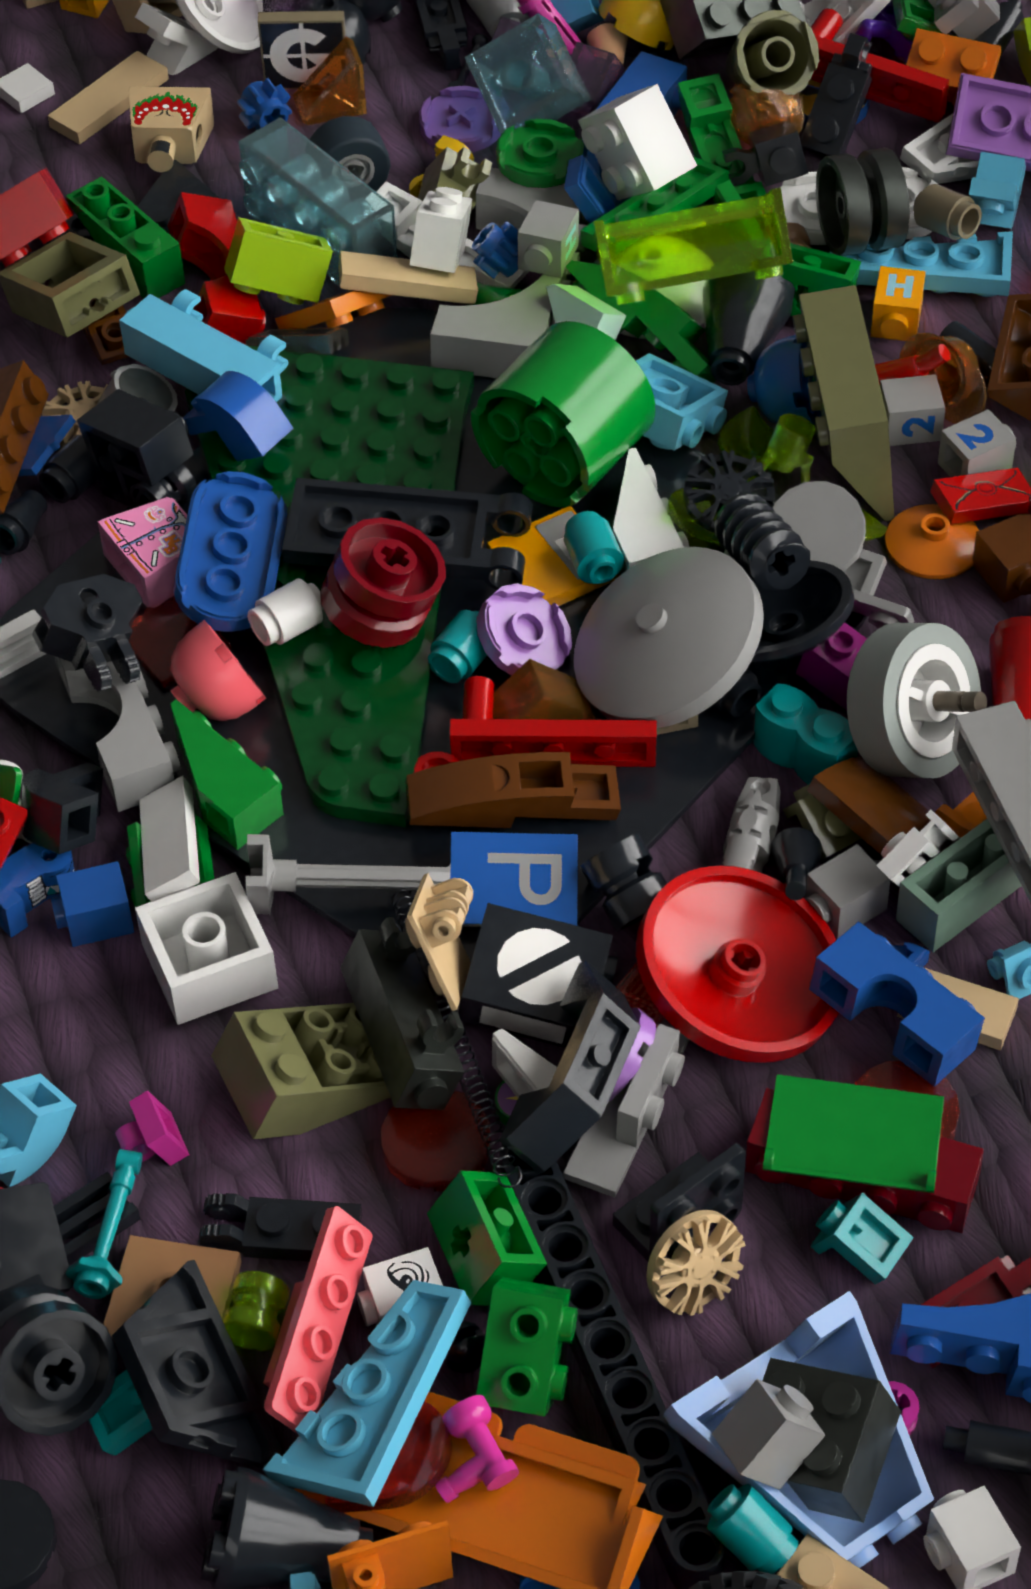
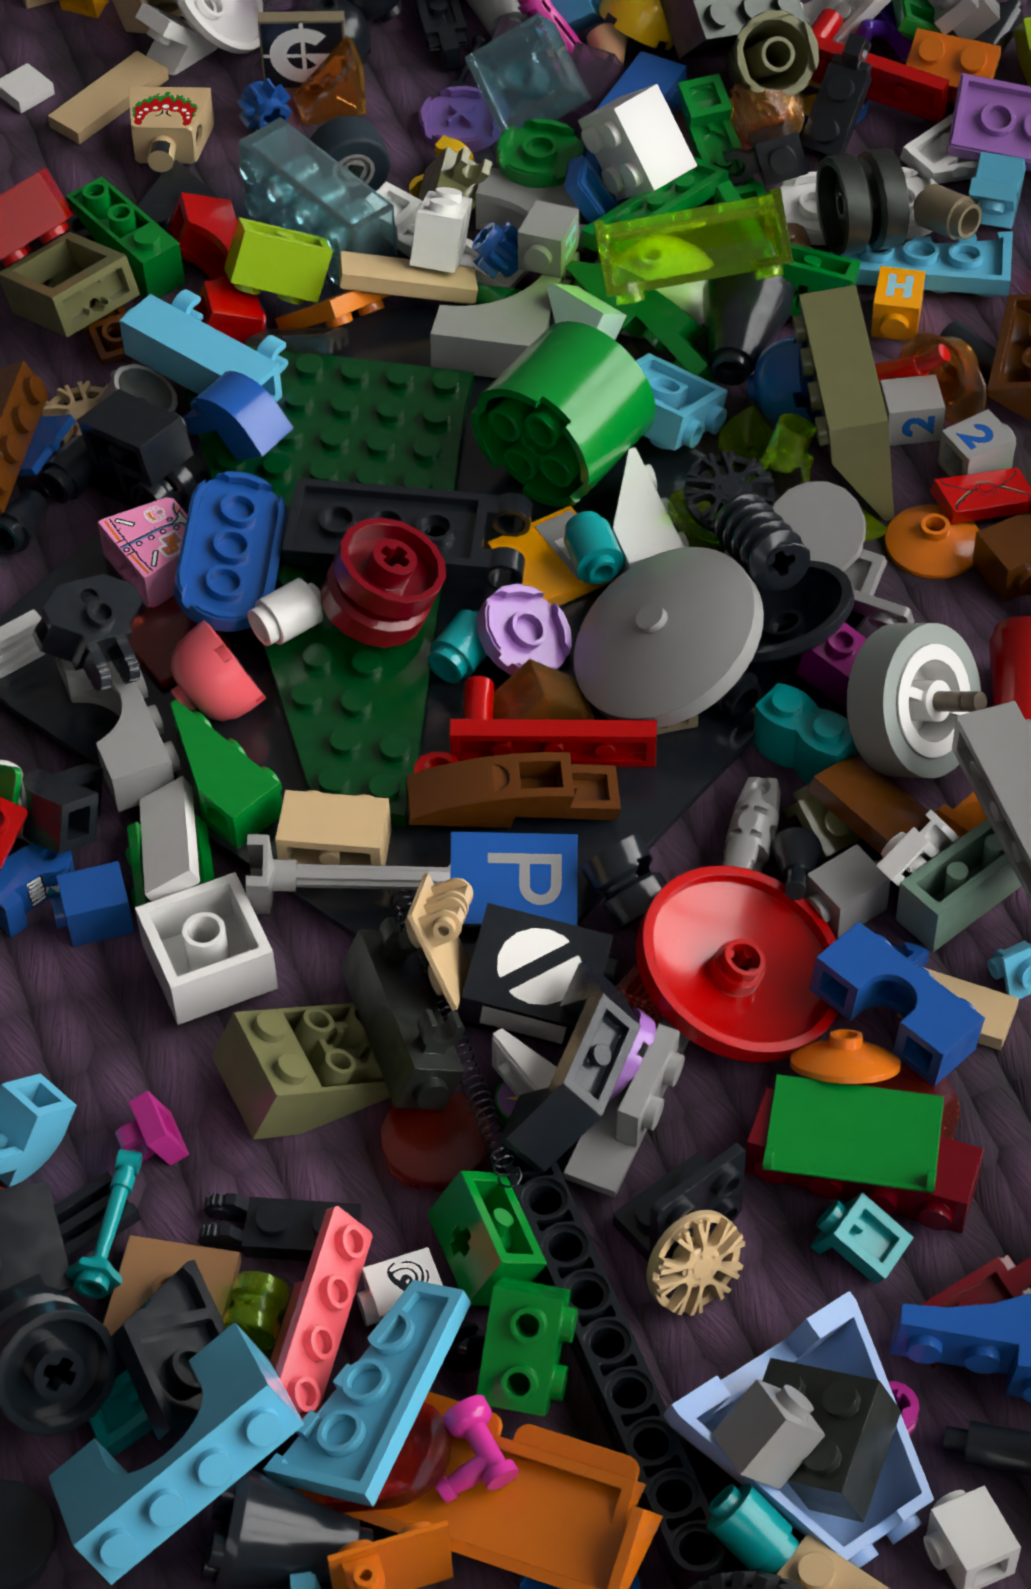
(124, 1515): none -> medium azure arch
(333, 829): none -> tan brick
(845, 1060): none -> orange dish

